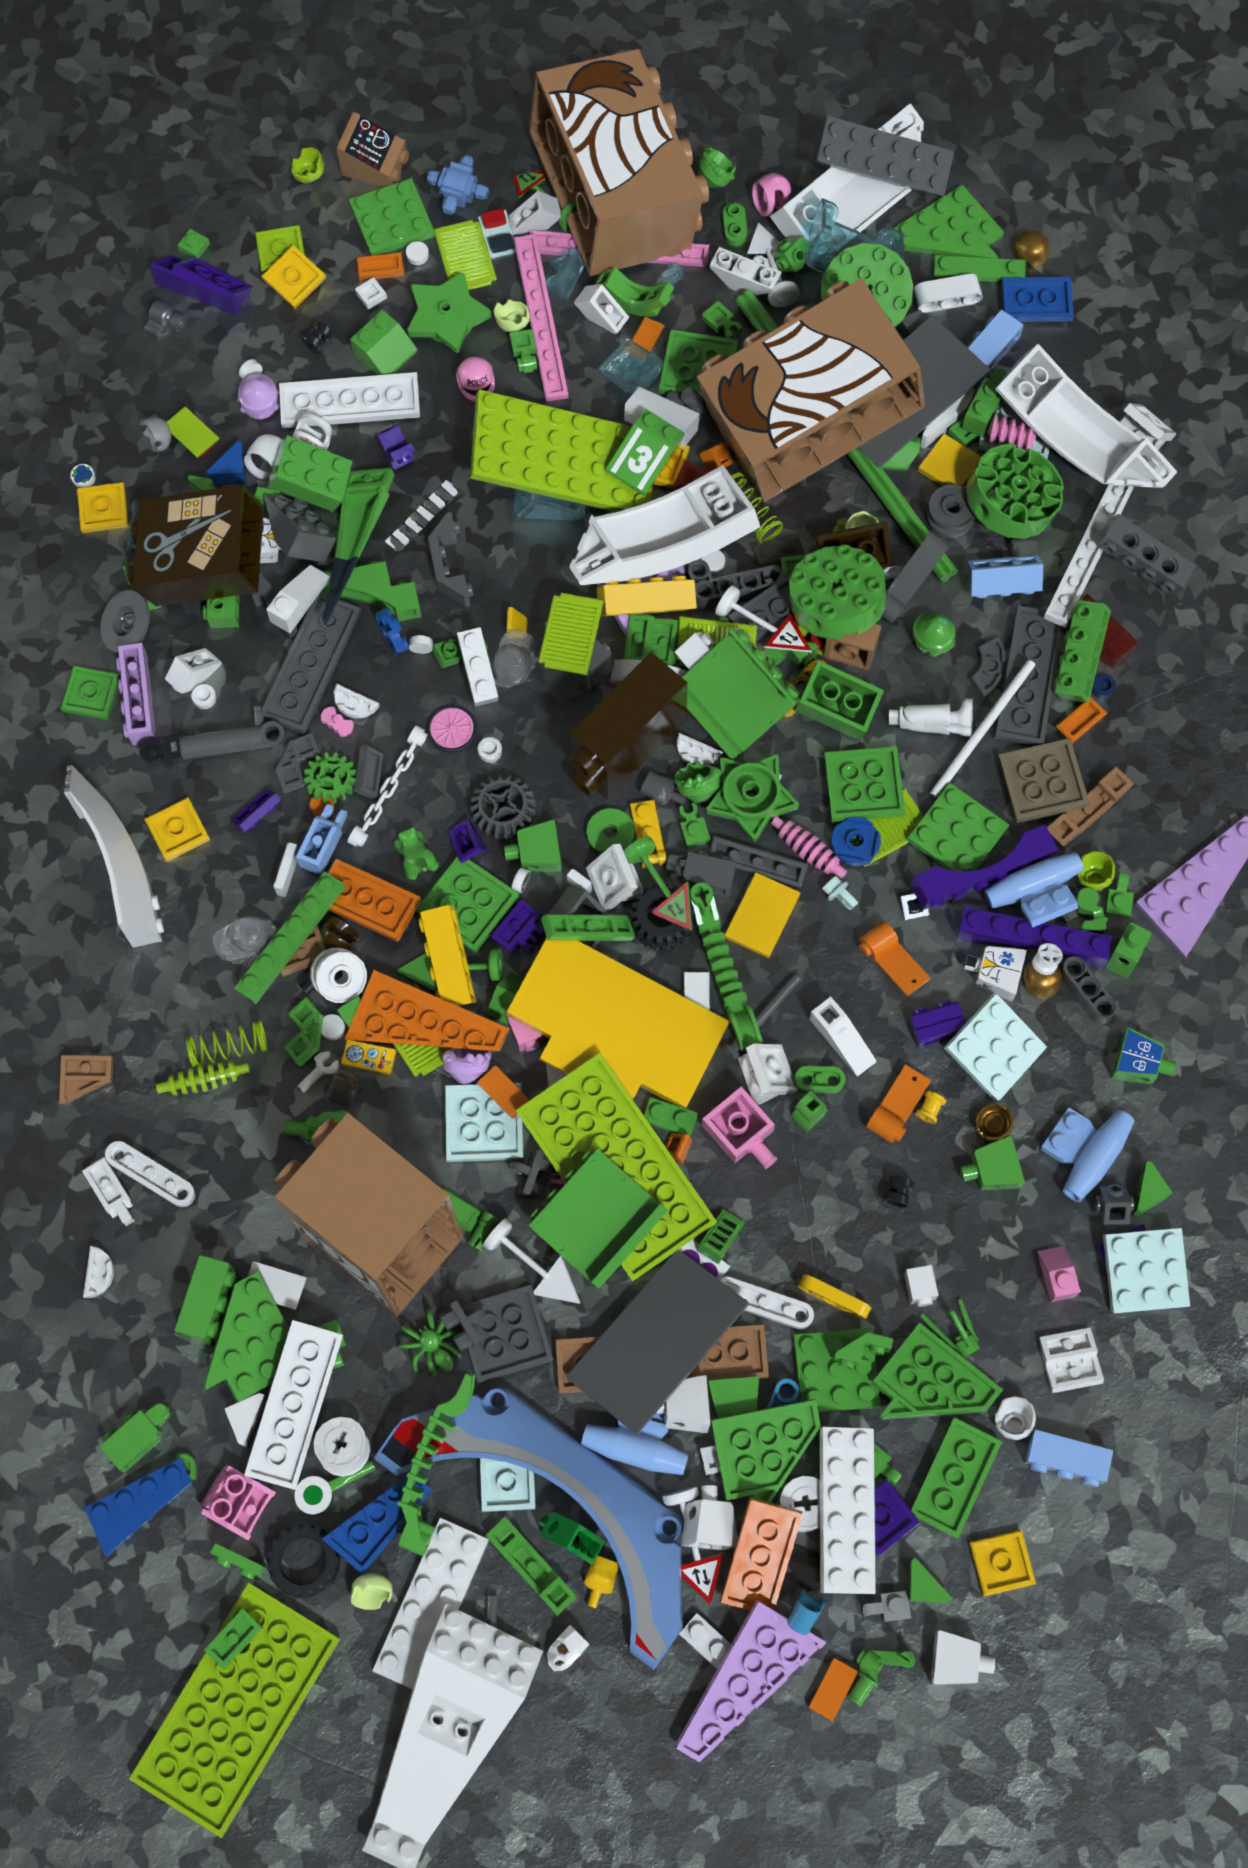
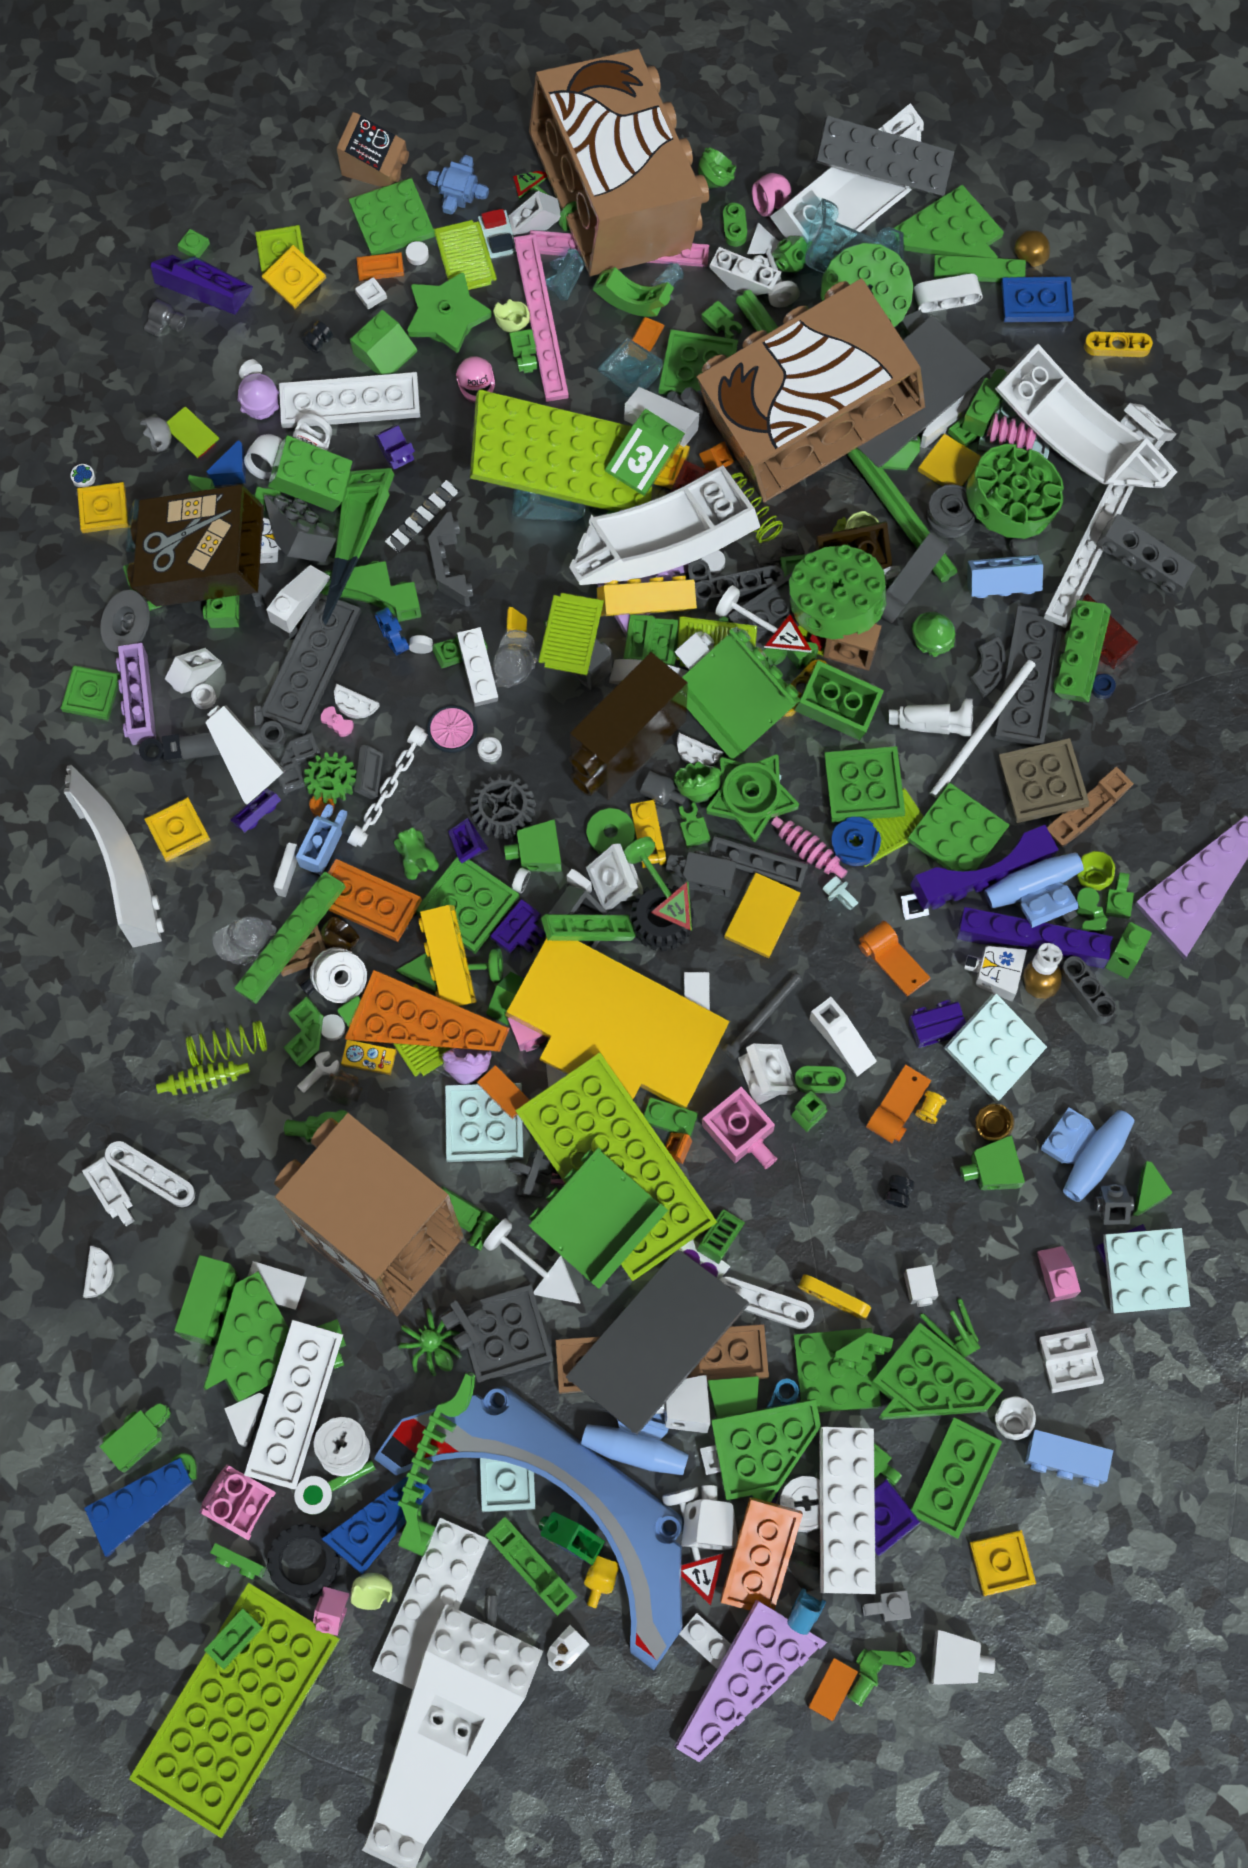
(83, 1075): medium nougat wing -> none
(243, 754): none -> white slope
(308, 166): lime hair -> none
(330, 1611): none -> bright pink window
(601, 308): white slope -> none
(726, 978): bright green piece -> none
(924, 1587): bright green slope -> none
(996, 339): light blue brick -> none
(1081, 720): orange tile -> none
(1110, 350): none -> yellow beam
(1141, 1059): torso -> none

